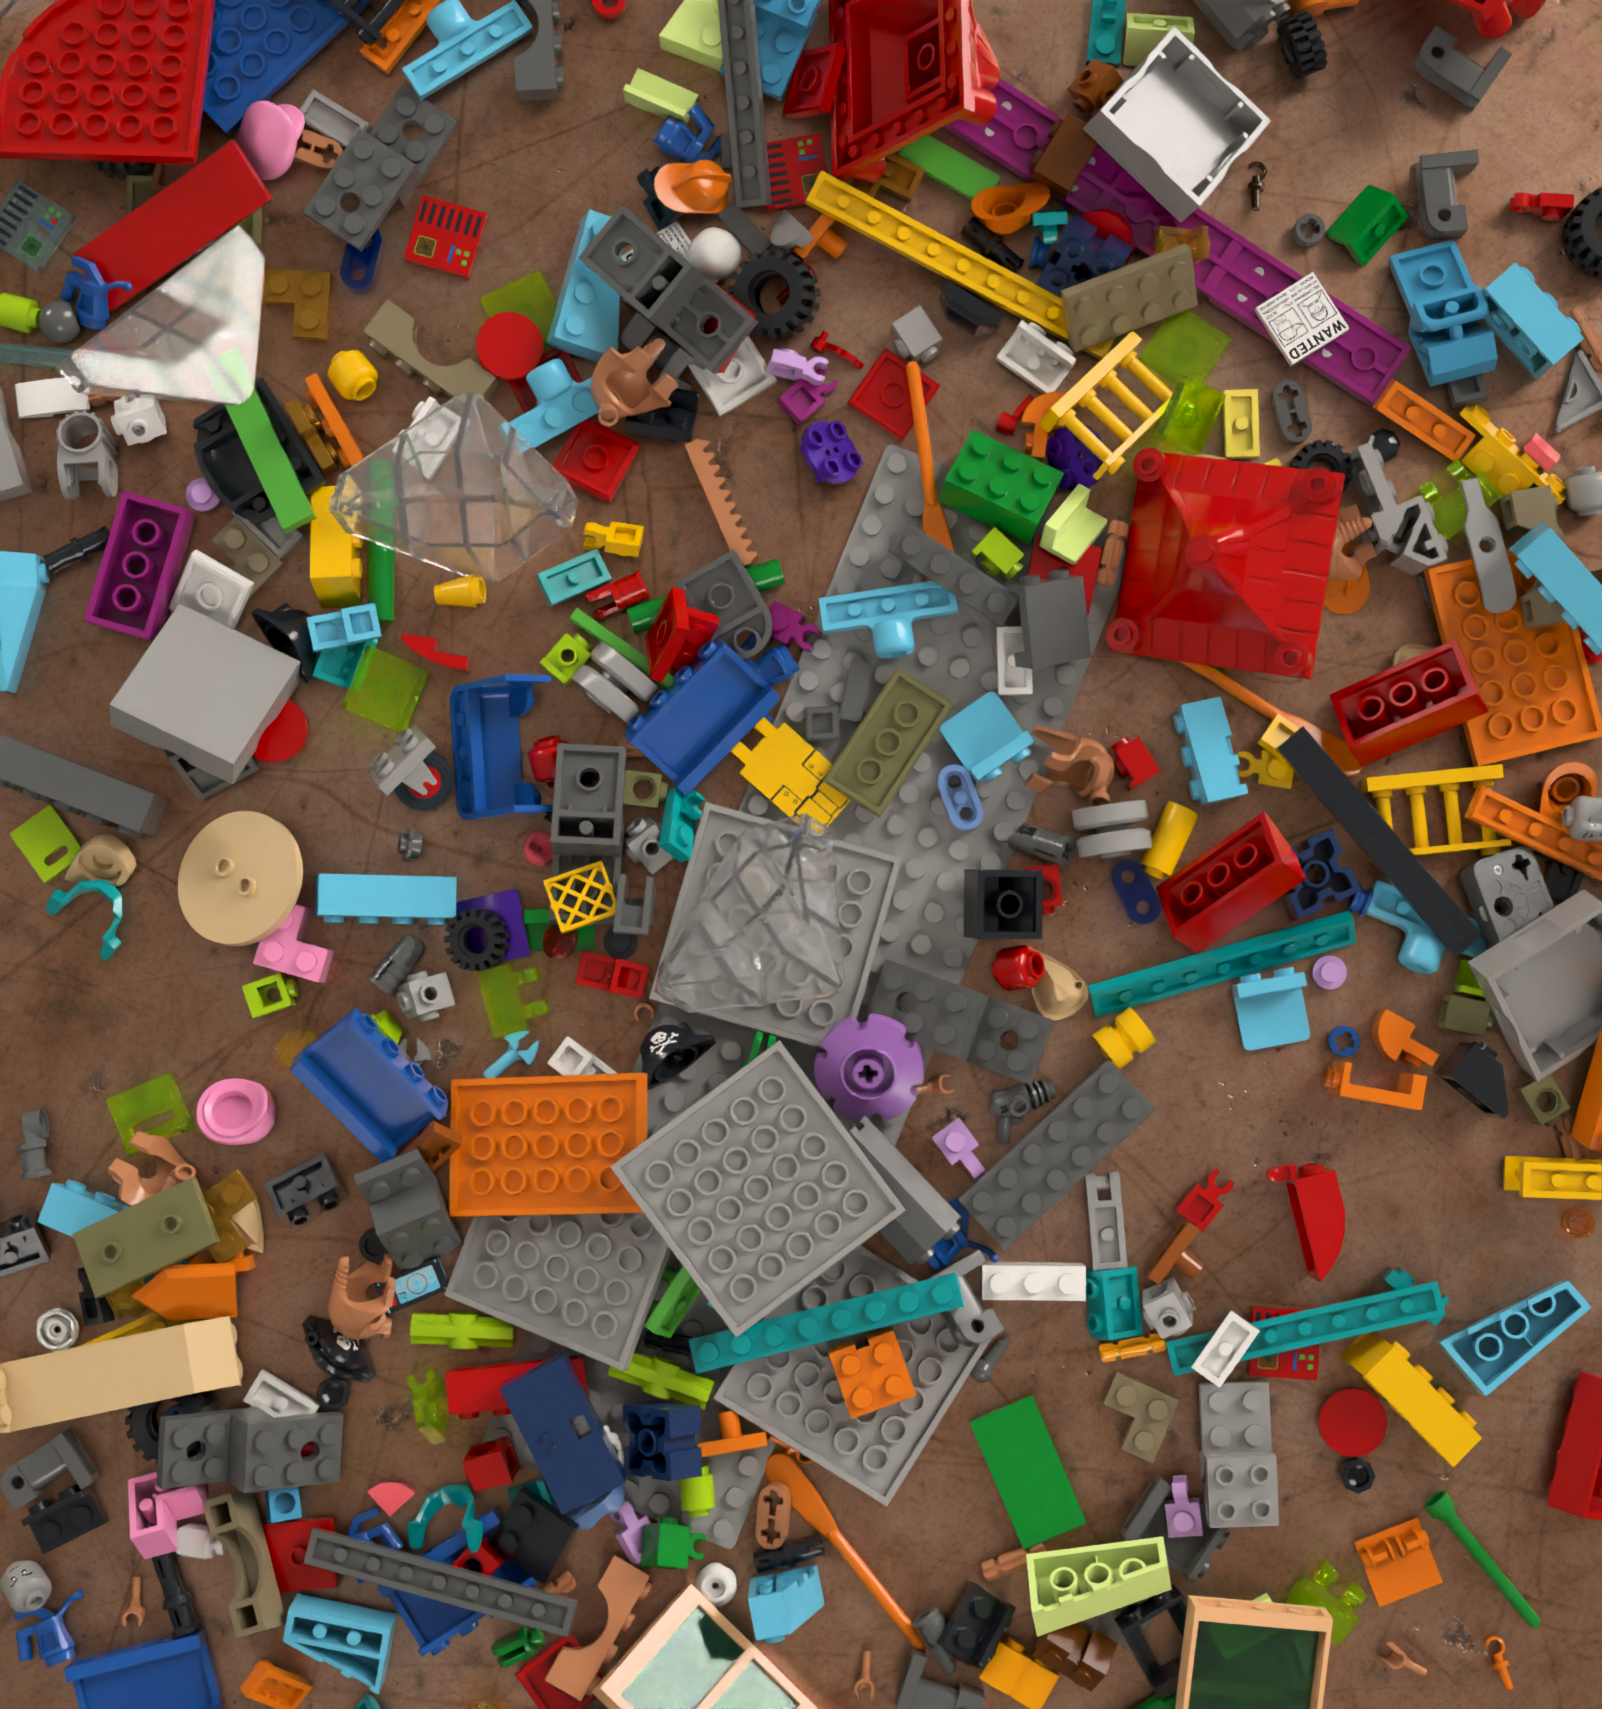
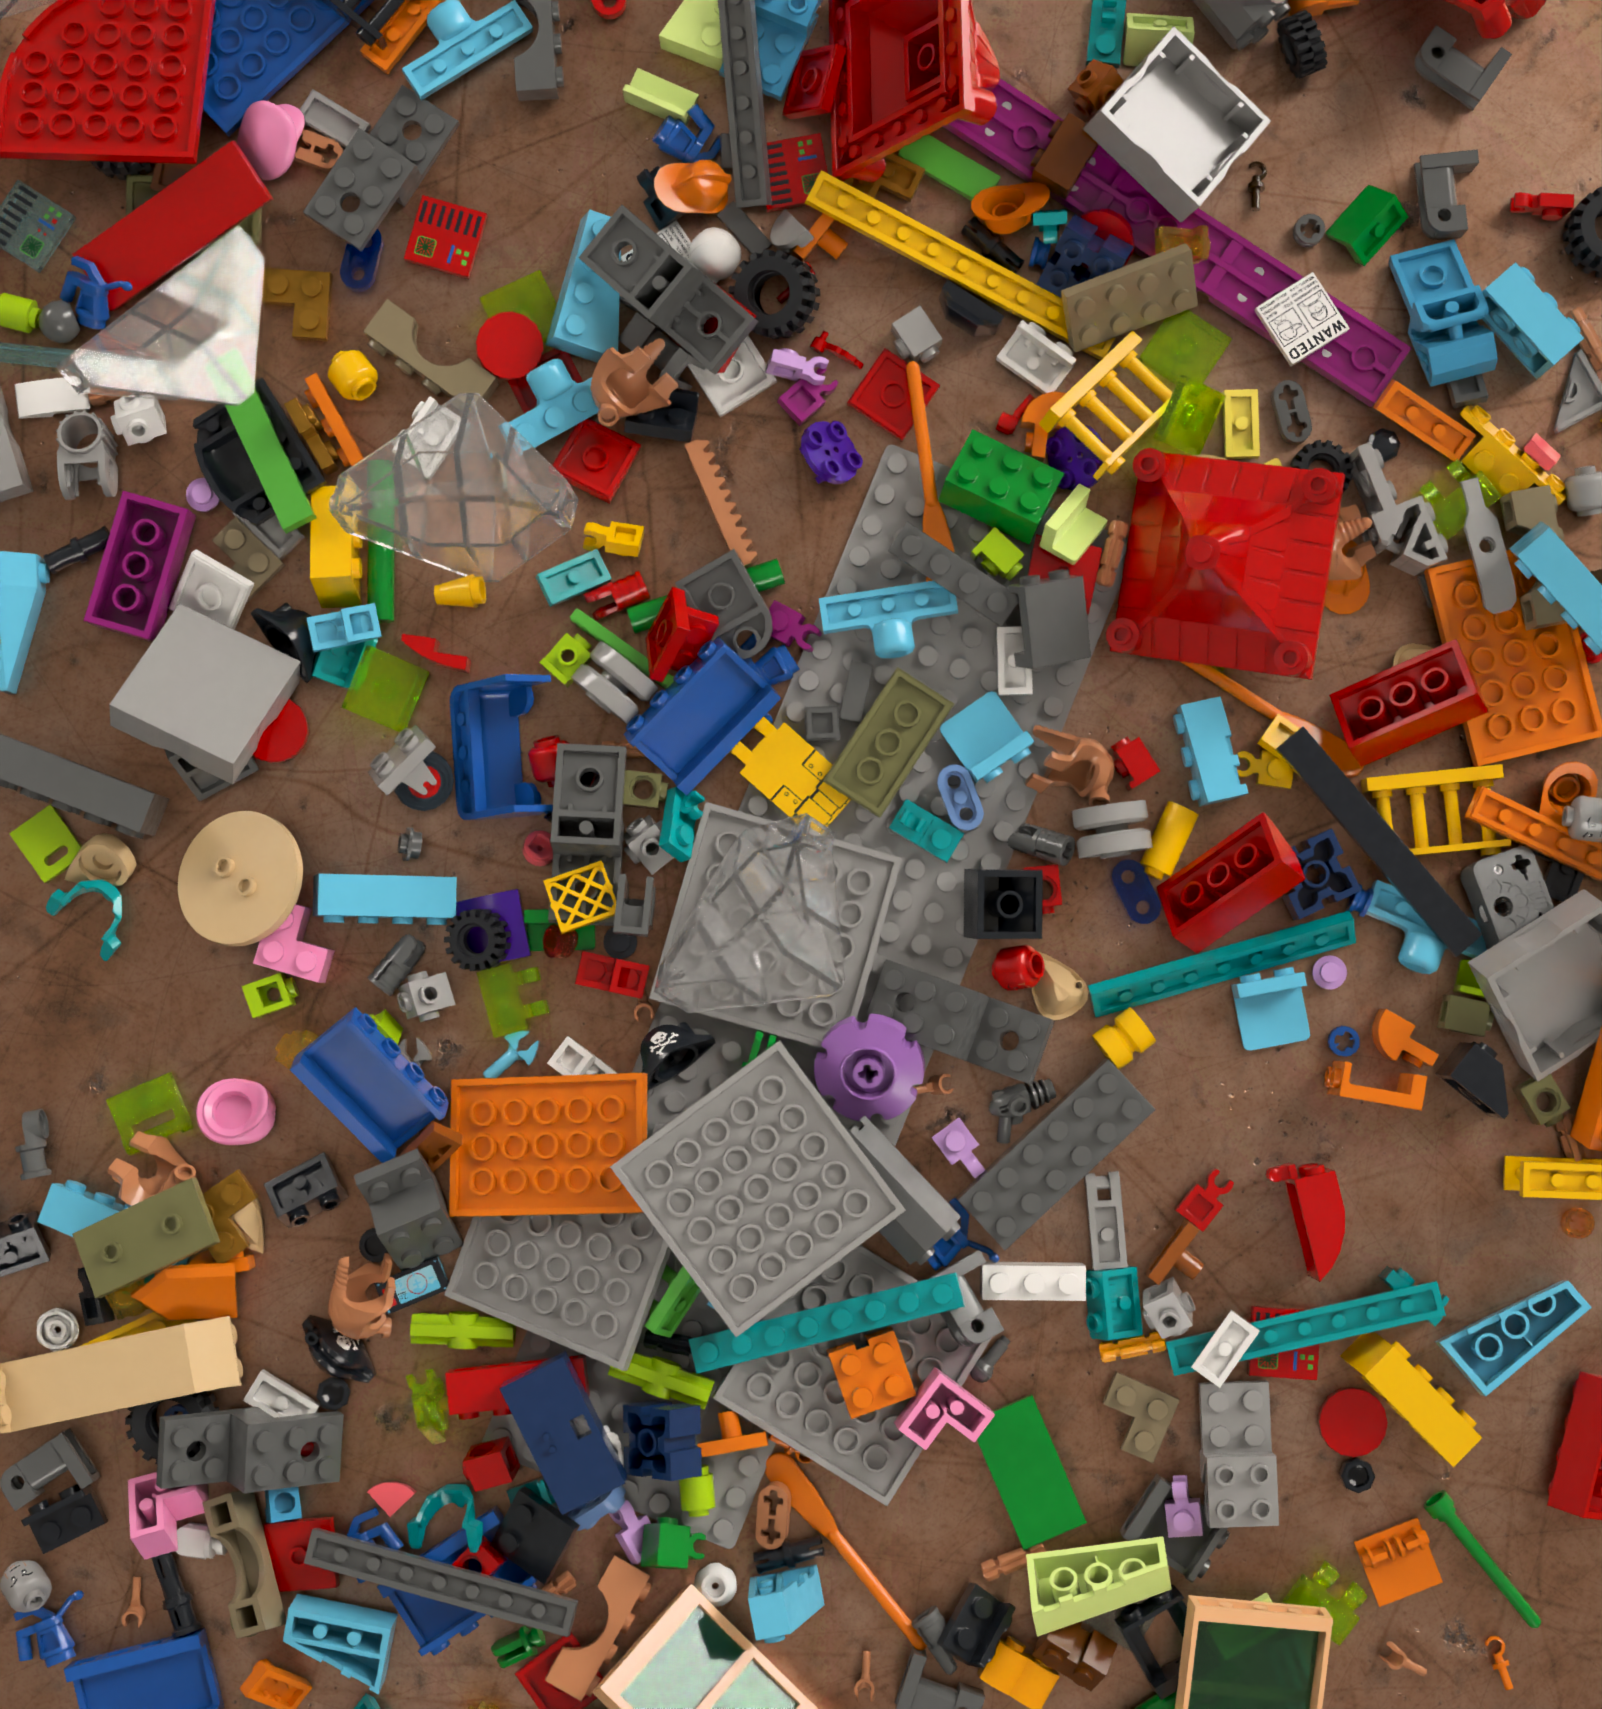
(926, 830): none -> teal plate
(942, 1402): none -> bright pink brick

